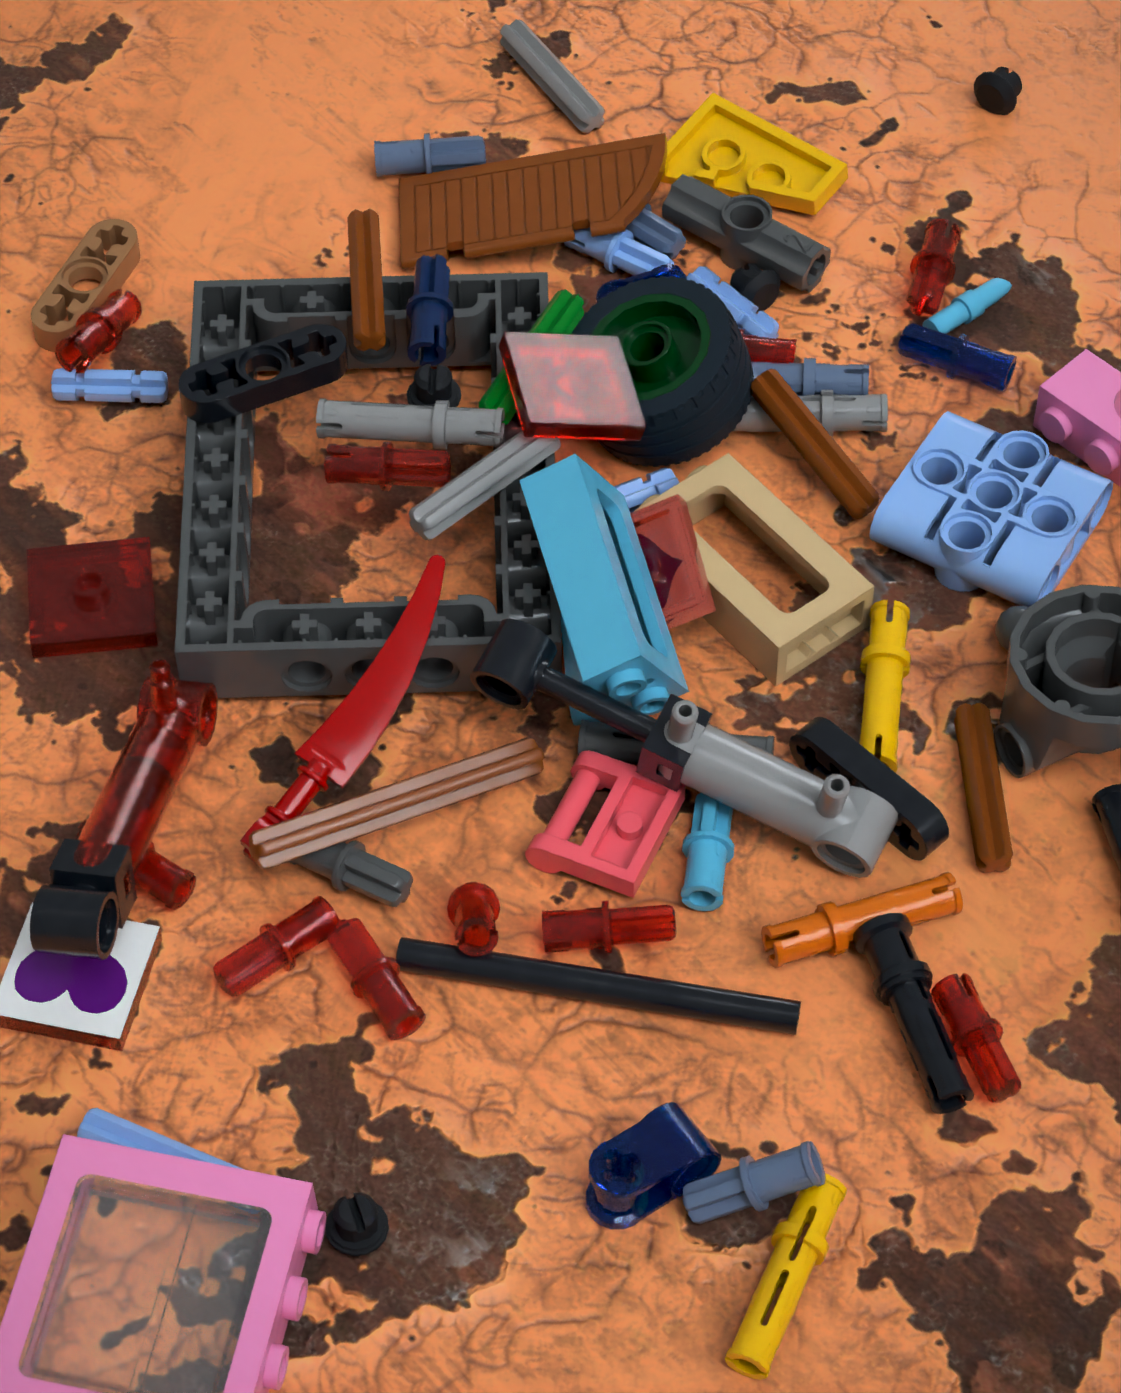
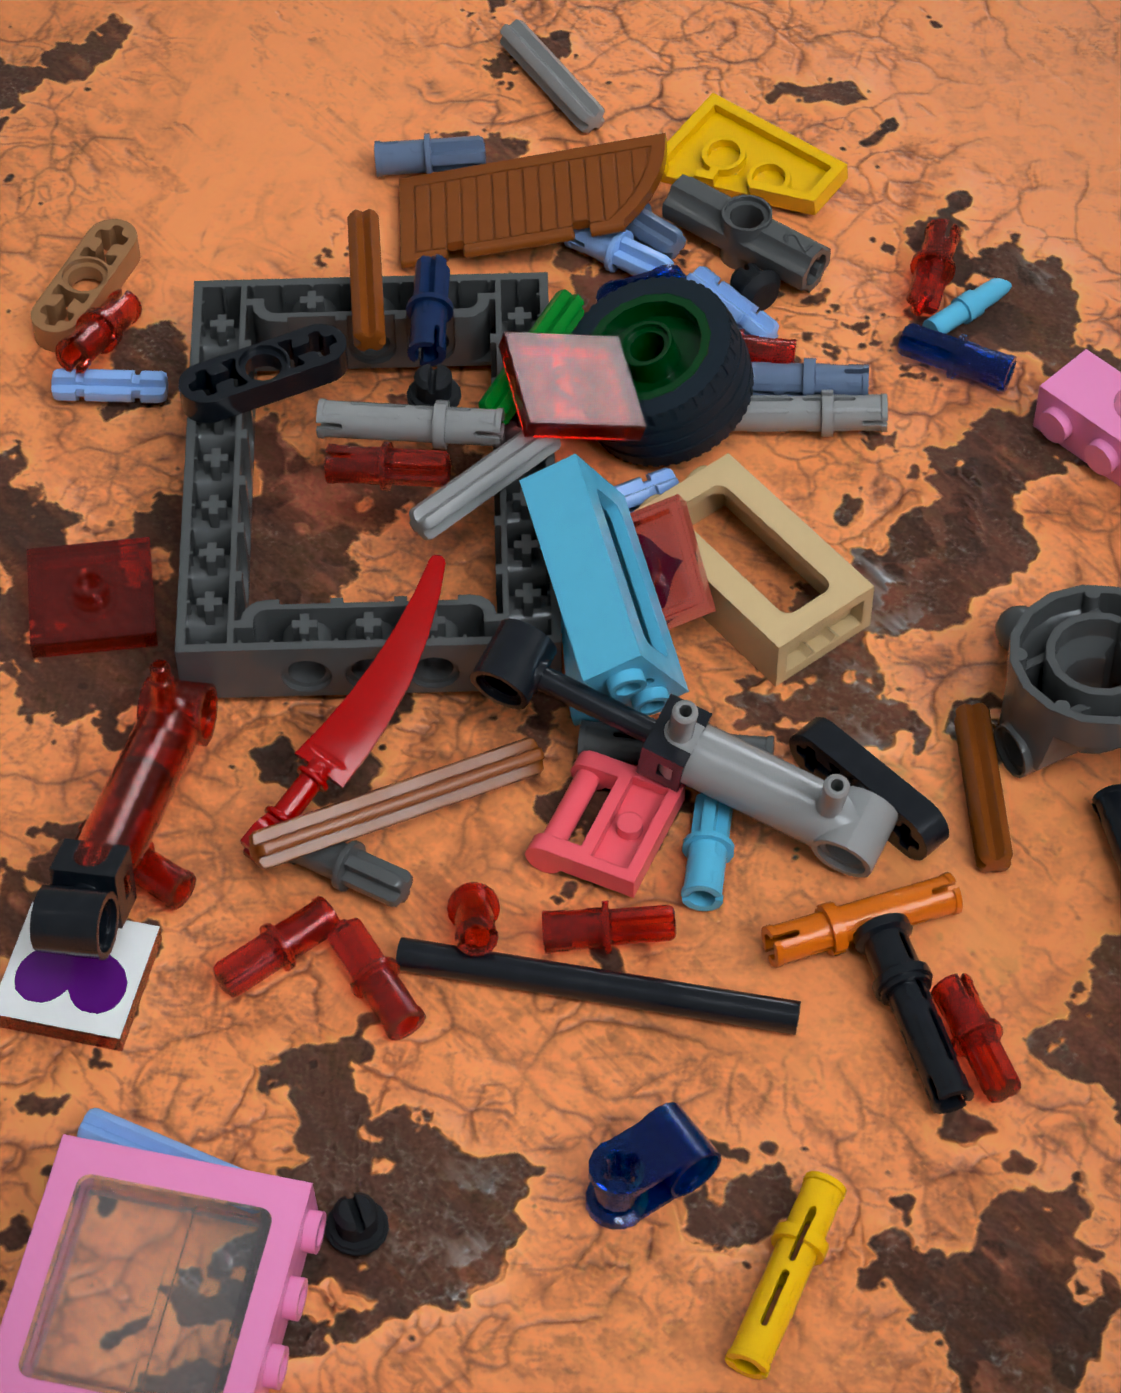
(754, 1183): sand blue axle -> none
(814, 444): dark orange axle -> none
(885, 666): yellow pin -> none
(991, 510): light blue connector -> none
(998, 90): black piece -> none

